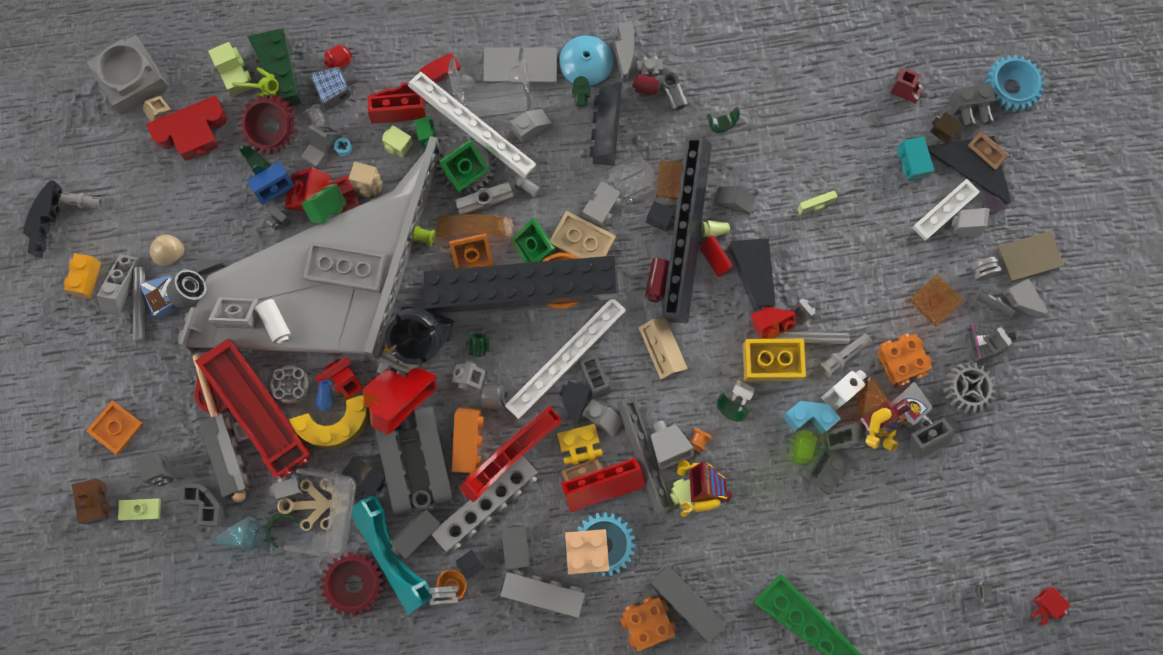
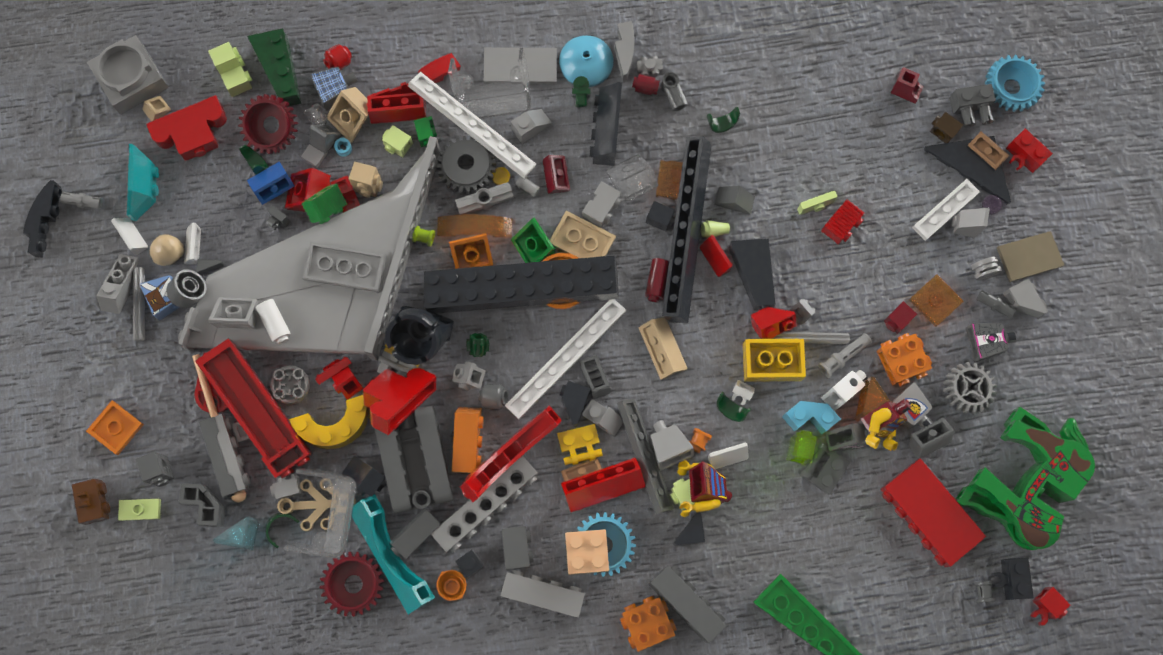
(82, 275): light orange brick -> none
(130, 235): none -> white slope
(141, 183): none -> teal wedge
(192, 244): none -> white slope
(267, 85): lime plant -> none
(325, 396): blue cone -> none
(349, 112): none -> tan slope
(443, 593): light grey wheel -> none
(463, 166): green slope -> none
(501, 176): none -> yellow piece
(556, 174): none -> dark red slope
(692, 533): none -> black slope
(729, 456): none -> white slope
(842, 222): none -> red brick
(900, 318): none -> dark red brick
(915, 158): teal brick -> none
(932, 513): none -> red brick
(997, 340): dark grey tile -> none
(1015, 578): none -> black brick
(1028, 151): none -> red brick
(1060, 472): none -> green animal

